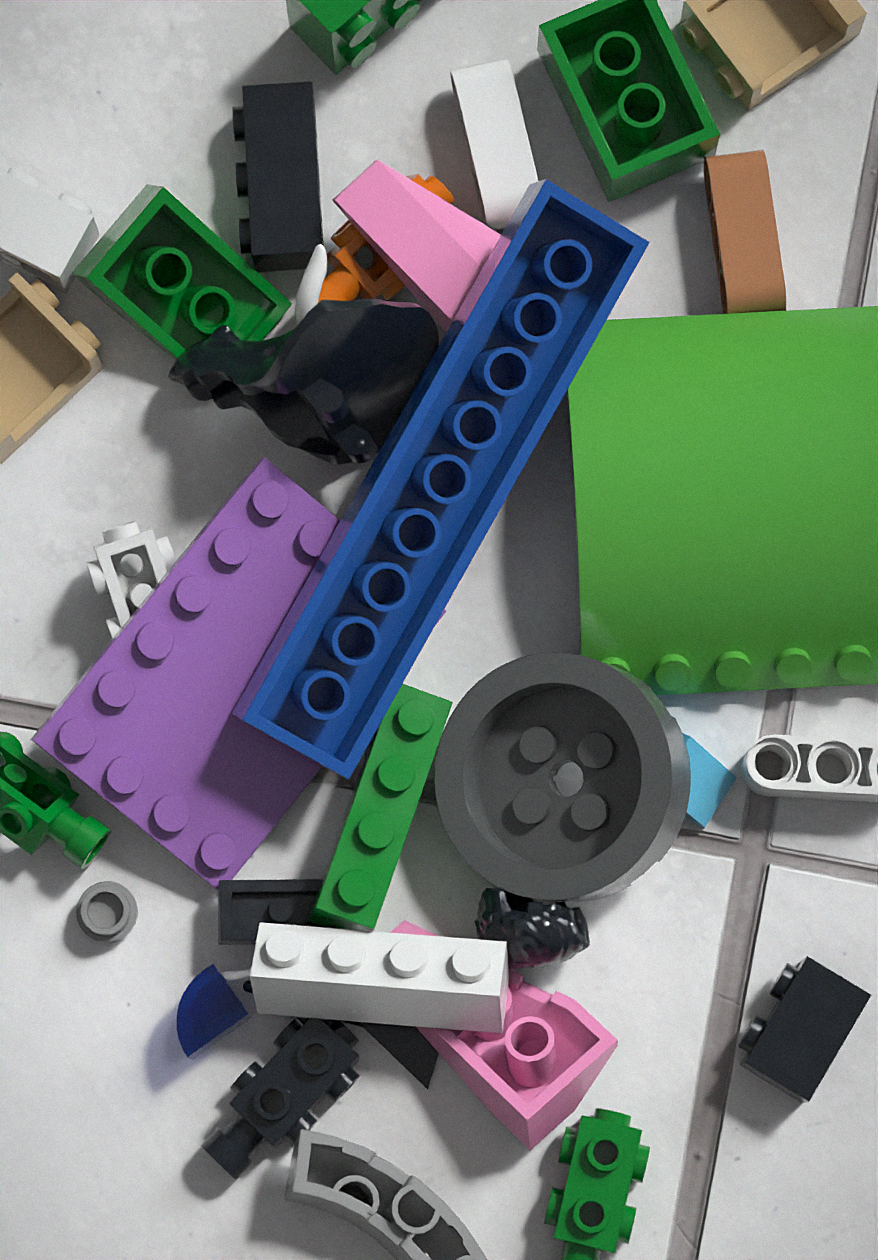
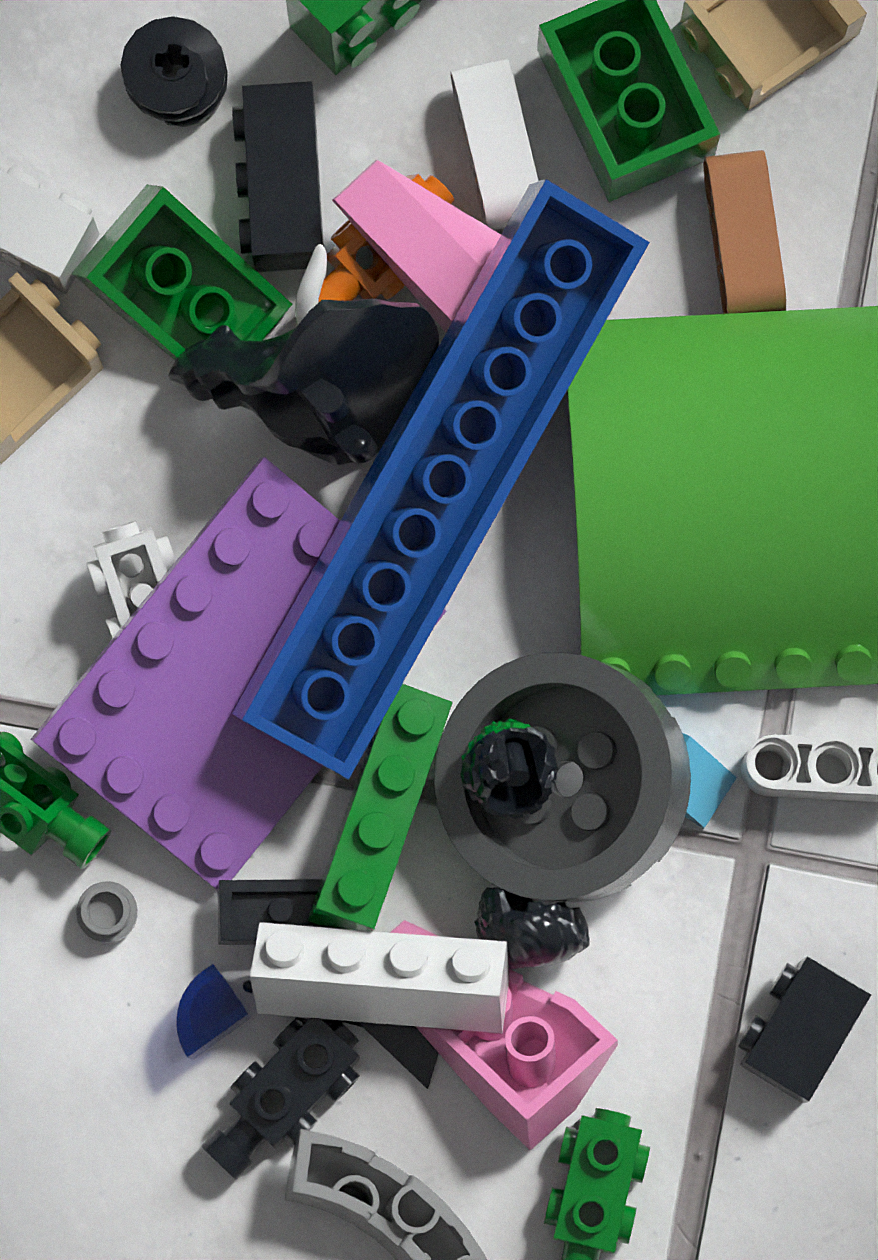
(197, 86): none -> black piece
(509, 769): none -> black piece

